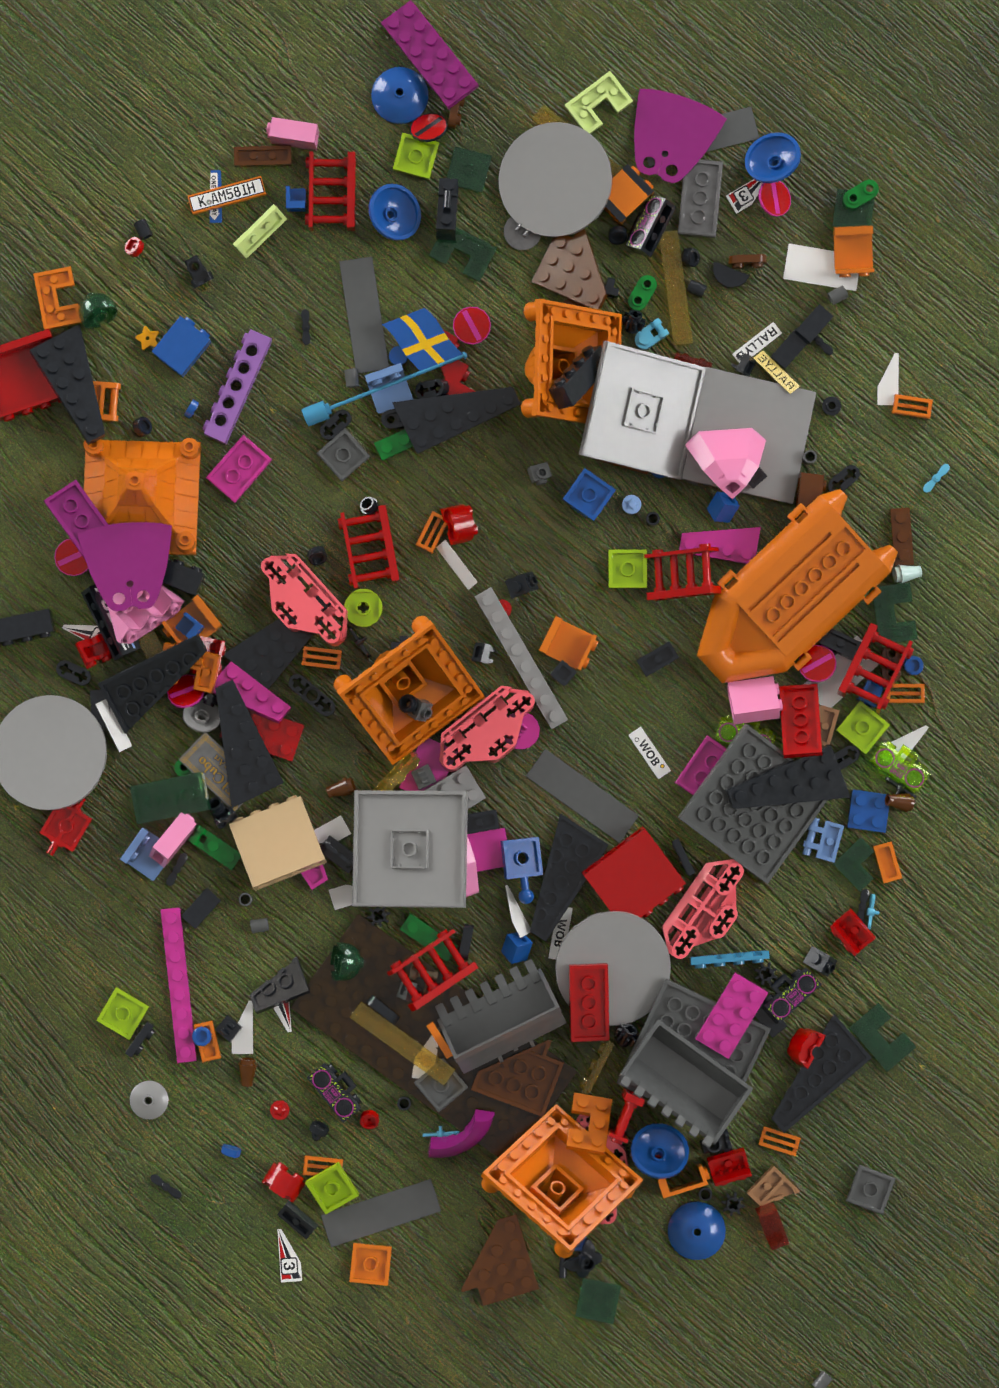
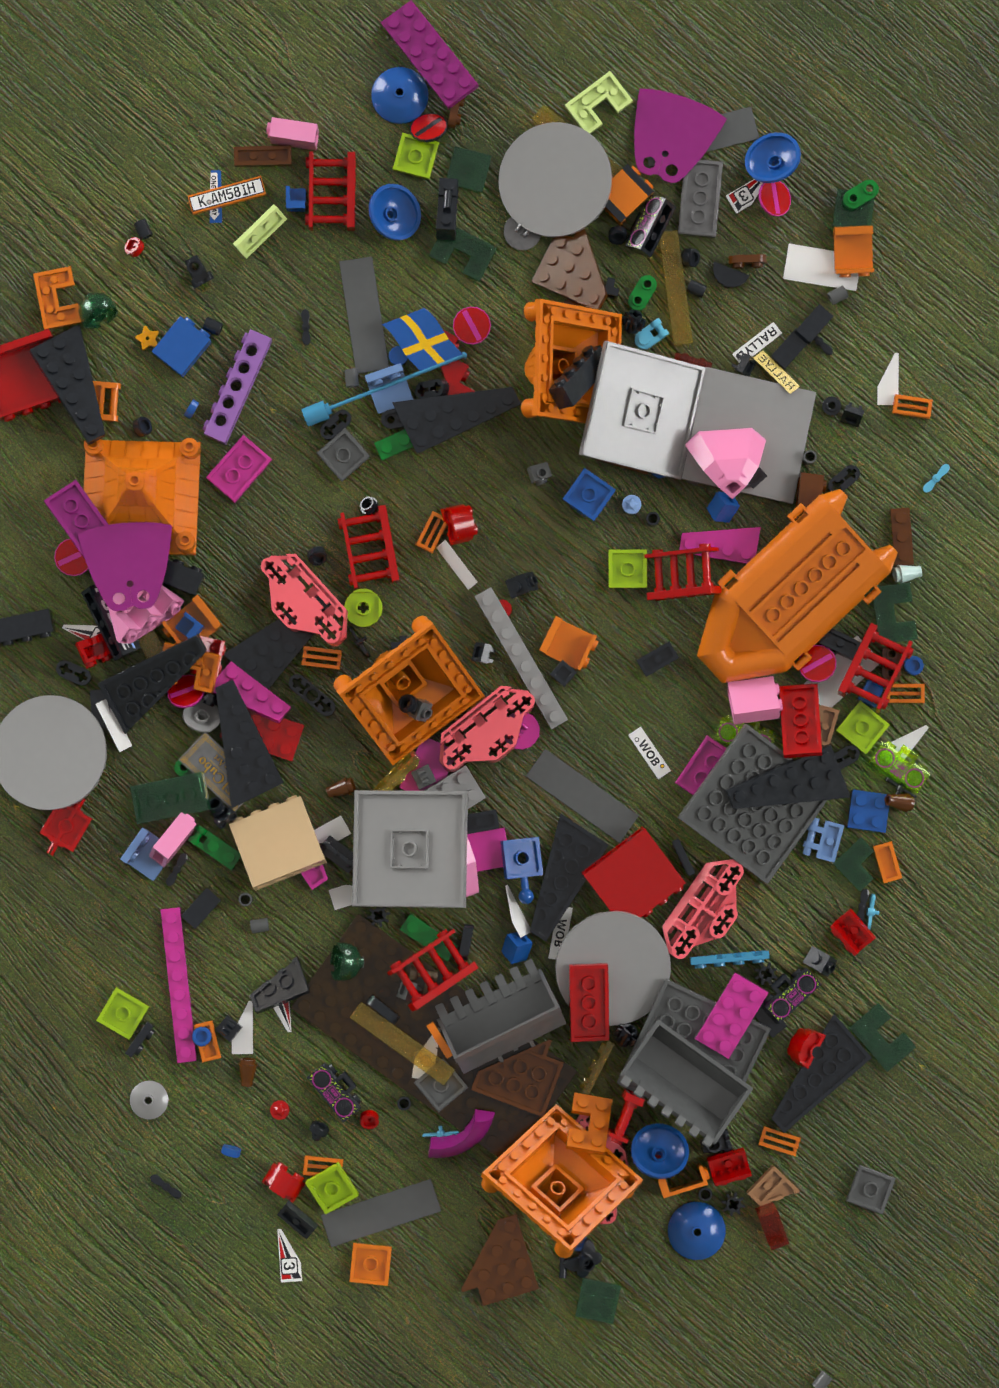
(213, 326): none -> black hinge
(852, 415): none -> black tile

